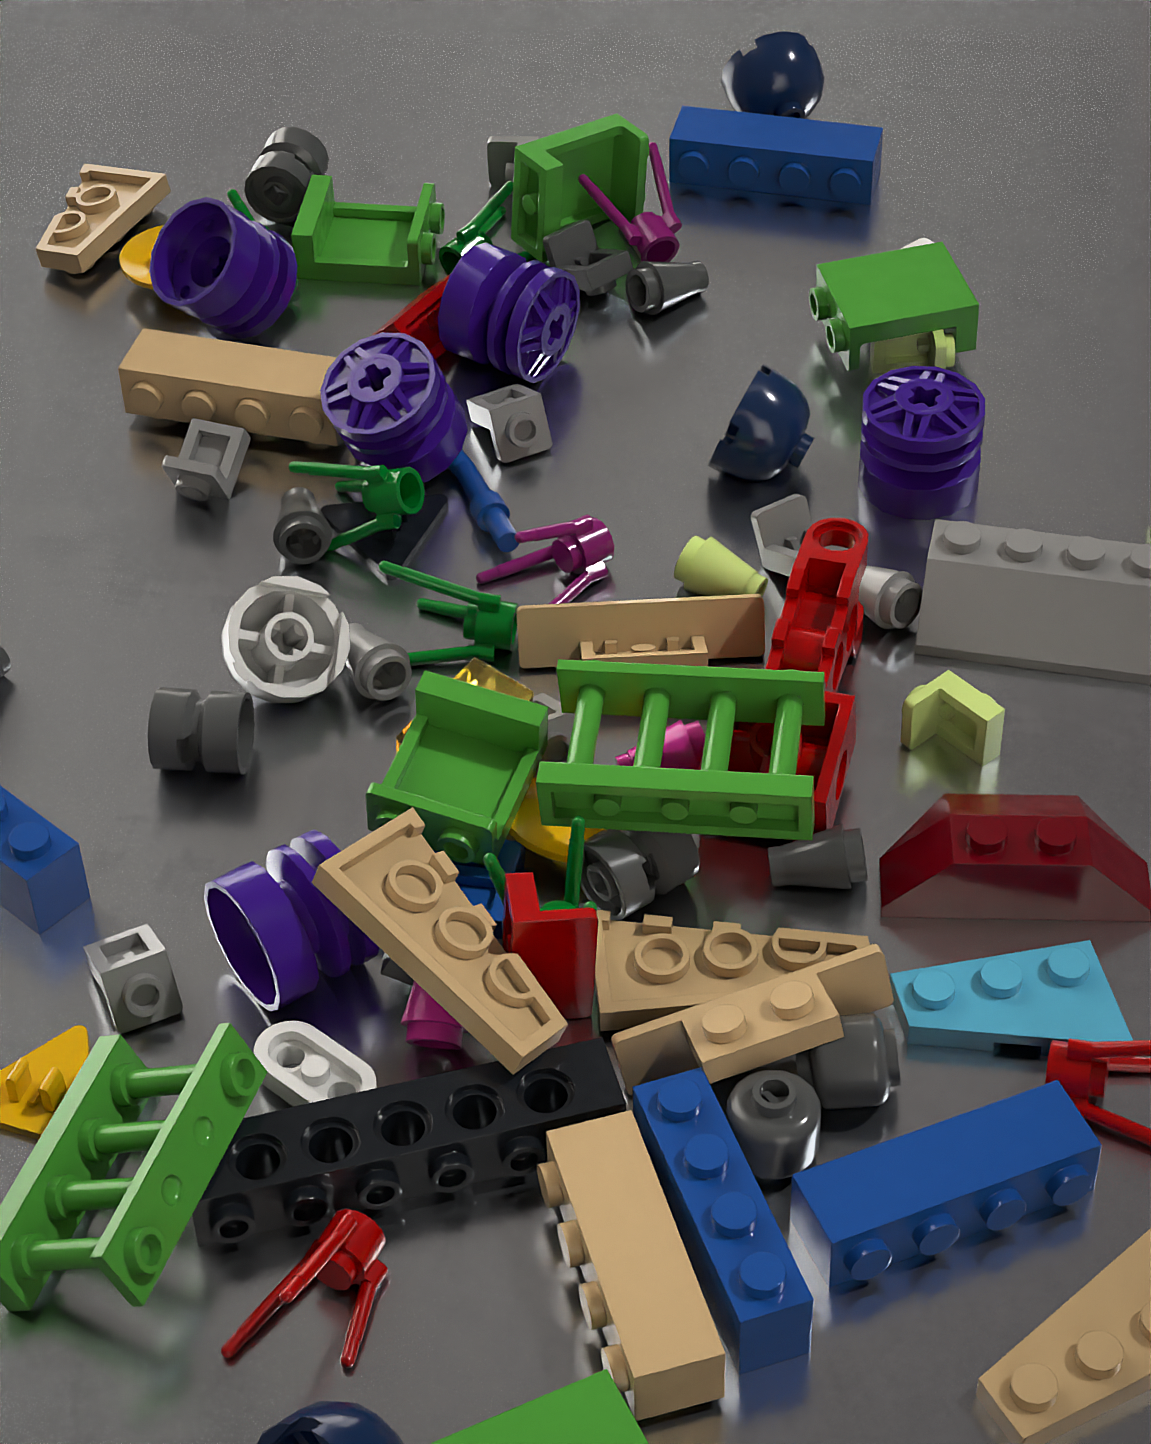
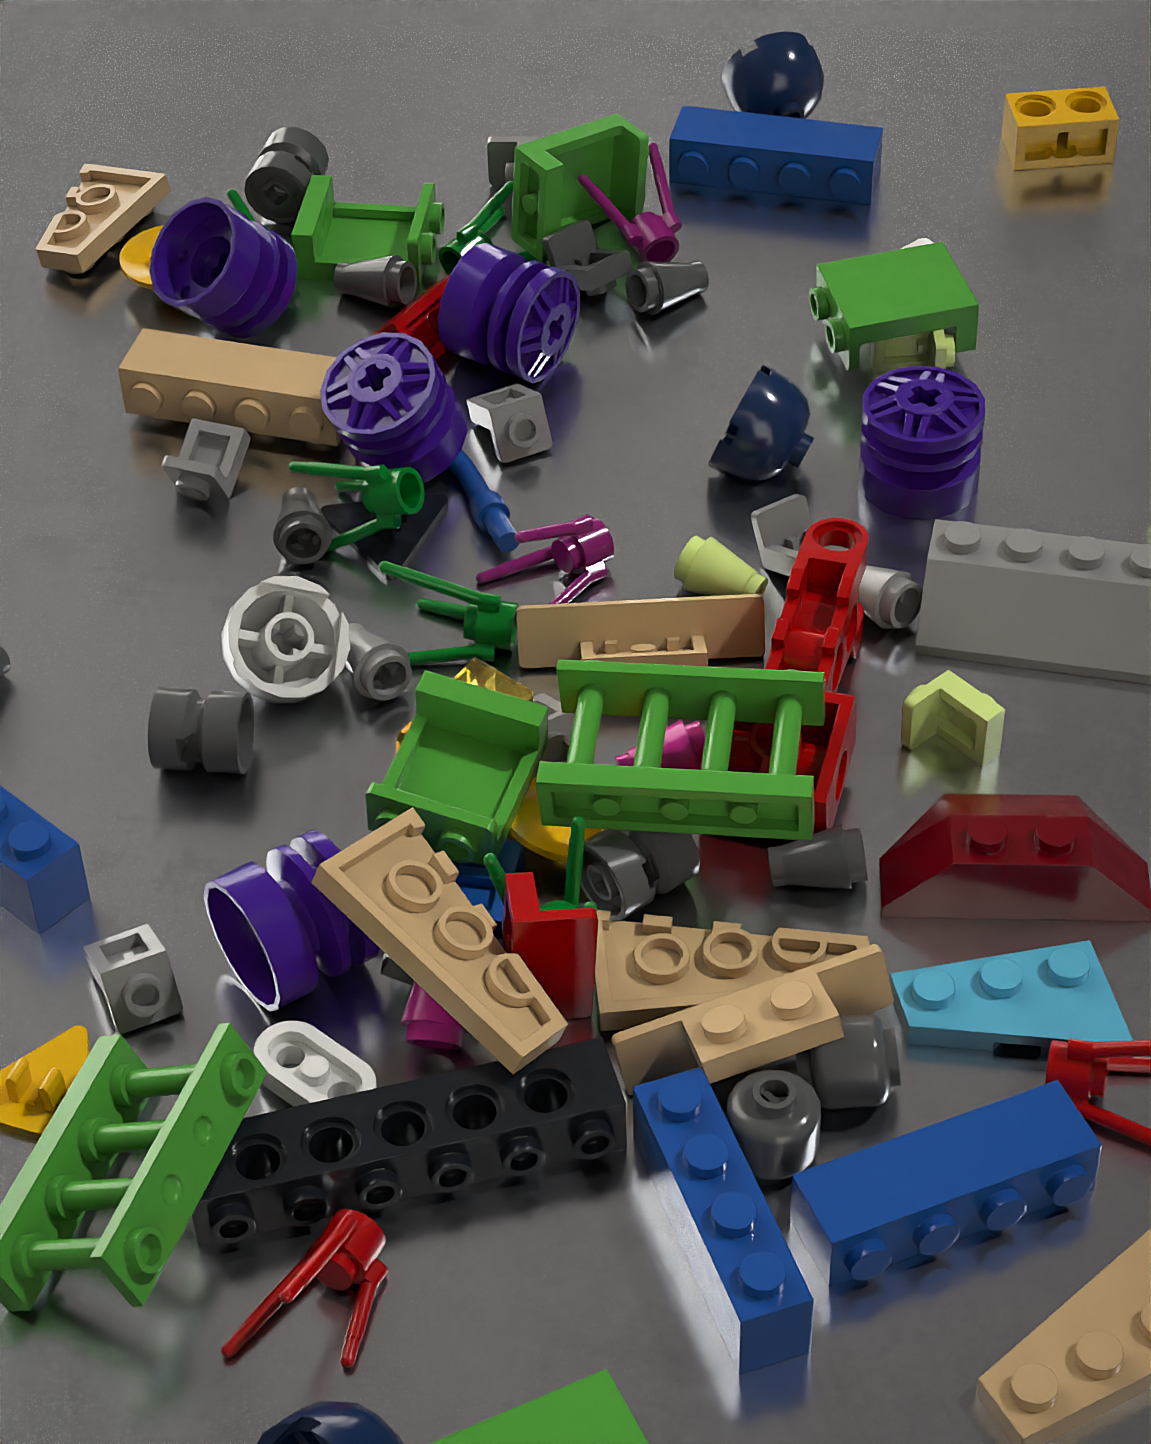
(378, 280): none -> dark grey cone
(633, 1266): tan brick -> none
(1059, 128): none -> yellow brick

